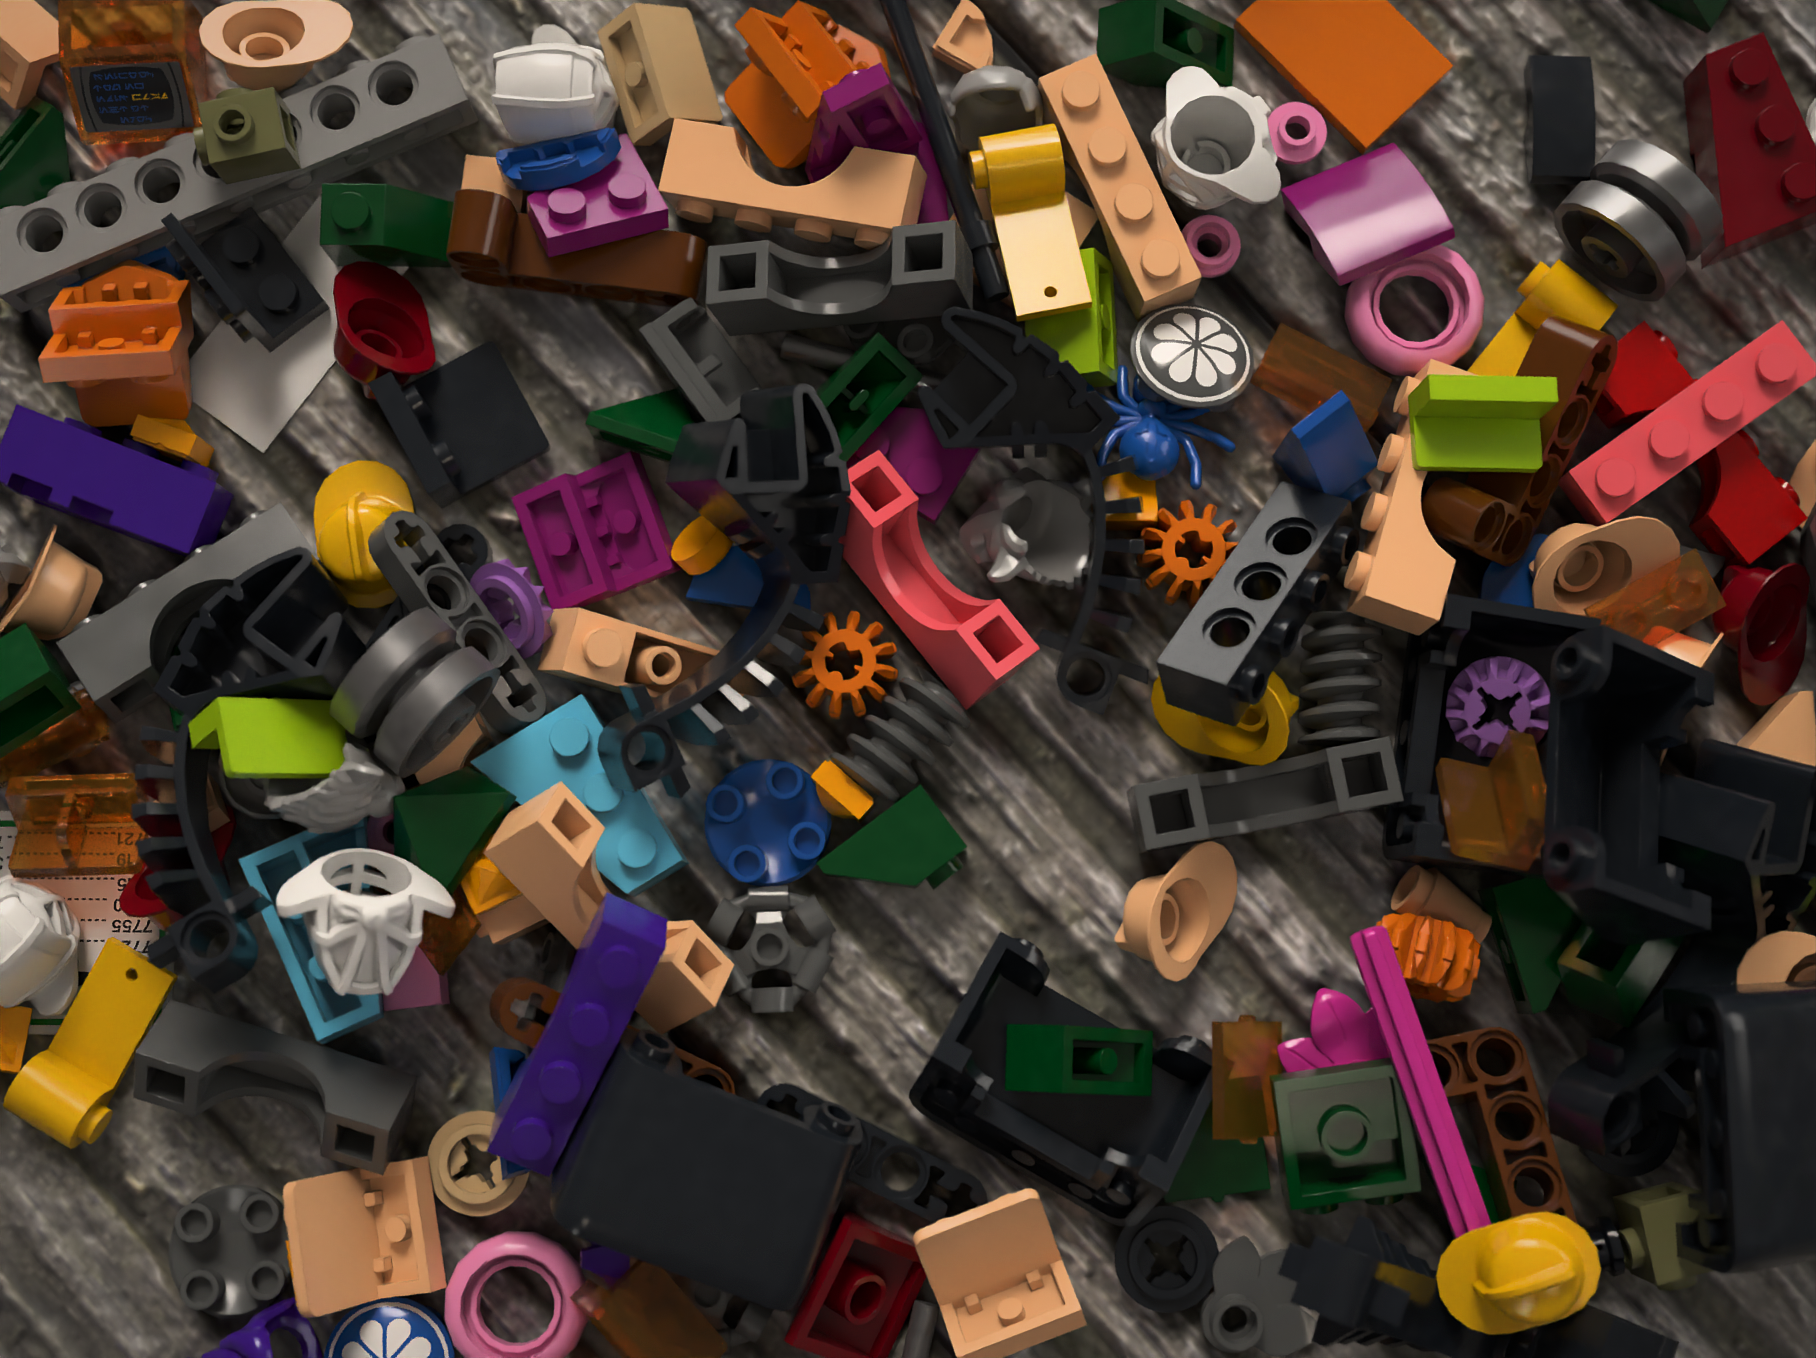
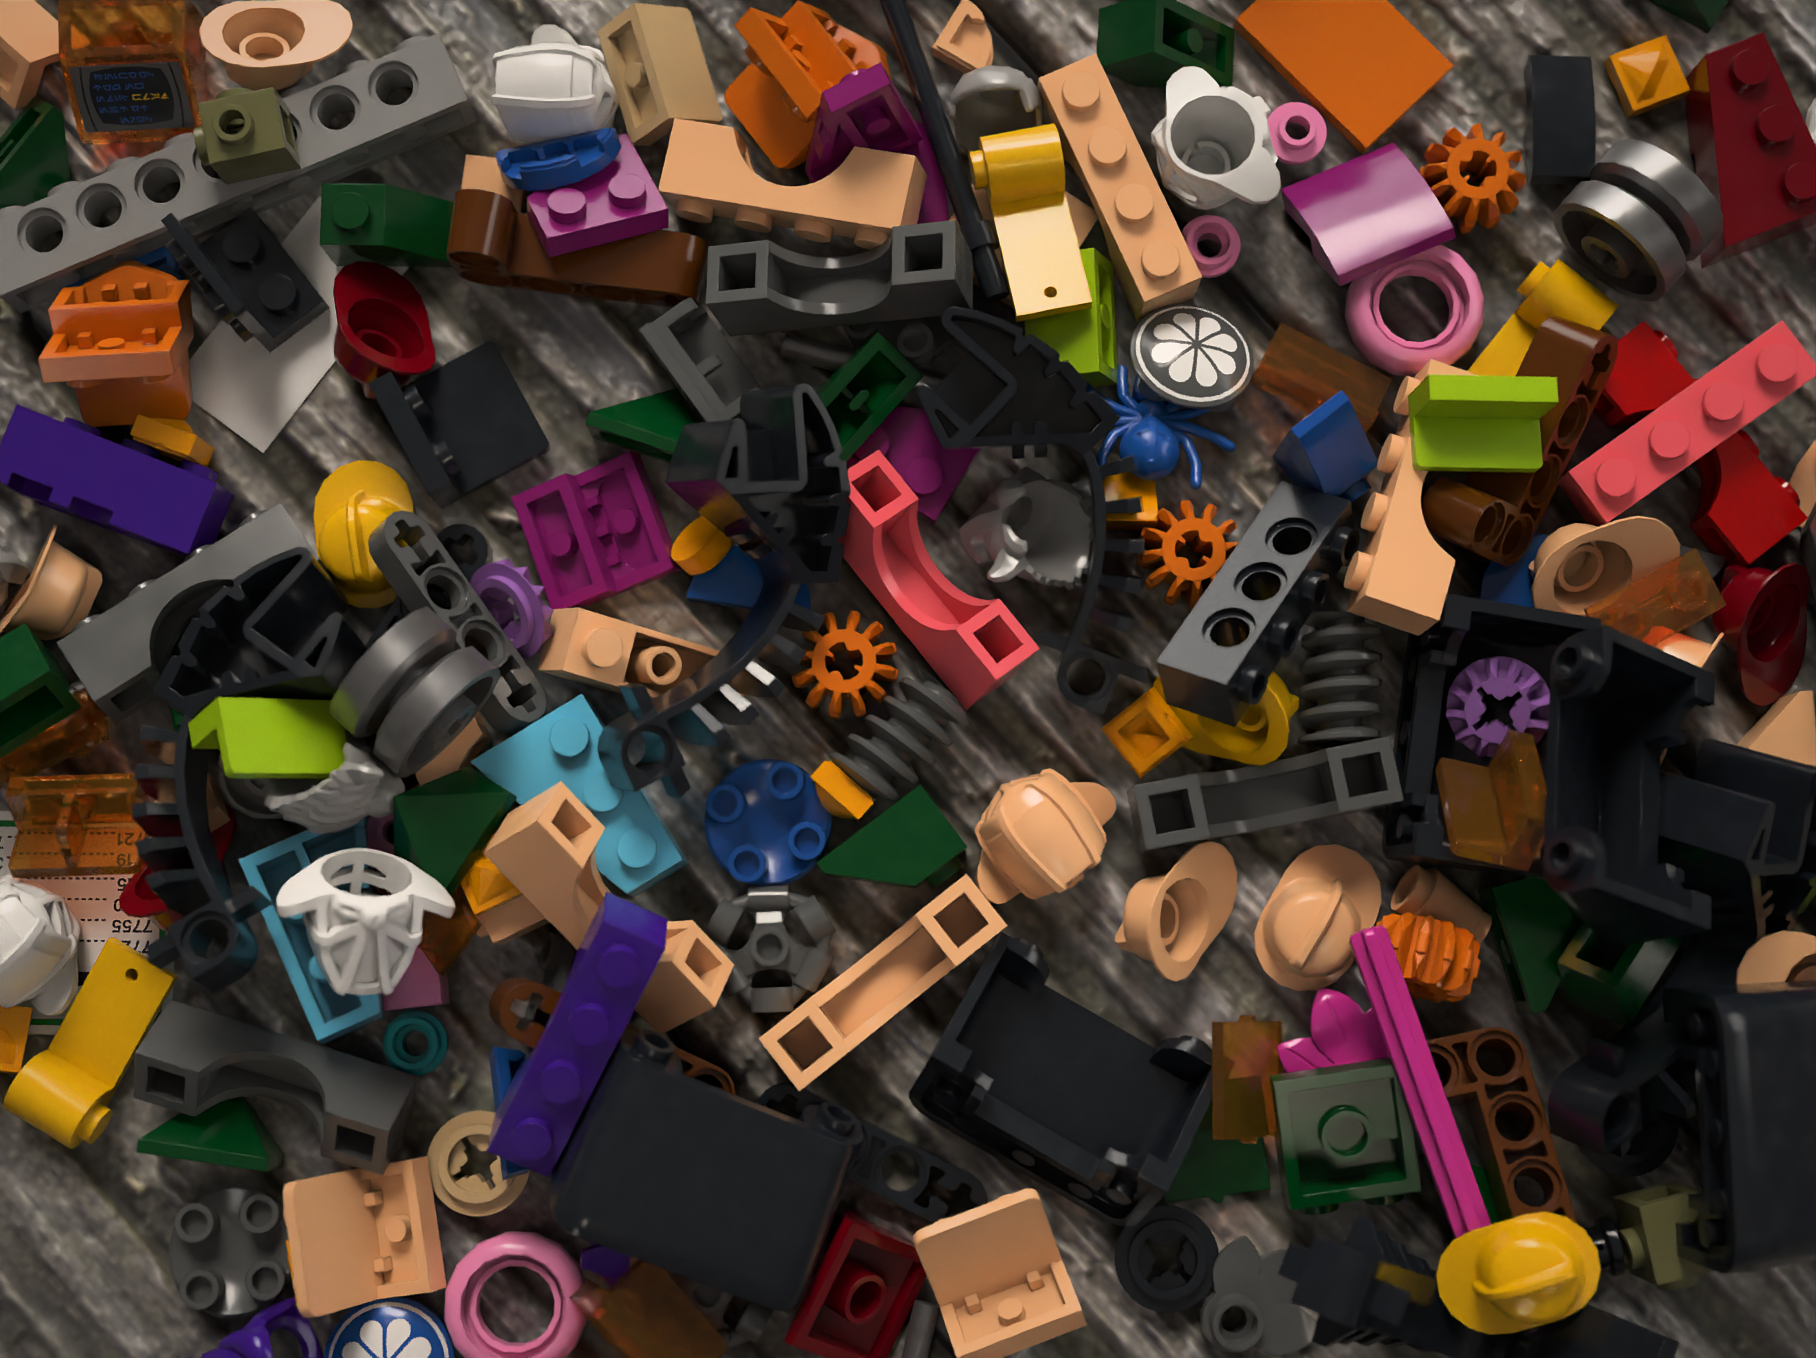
(220, 1135): none -> dark green slope
(396, 1037): none -> teal plate
(882, 982): none -> light nougat arch
(1041, 836): none -> light nougat piece
(1078, 1060): dark green slope -> none
(1147, 732): none -> light orange tile
(1313, 914): none -> light nougat piece
(1488, 164): none -> orange gear
(1646, 76): none -> light orange tile

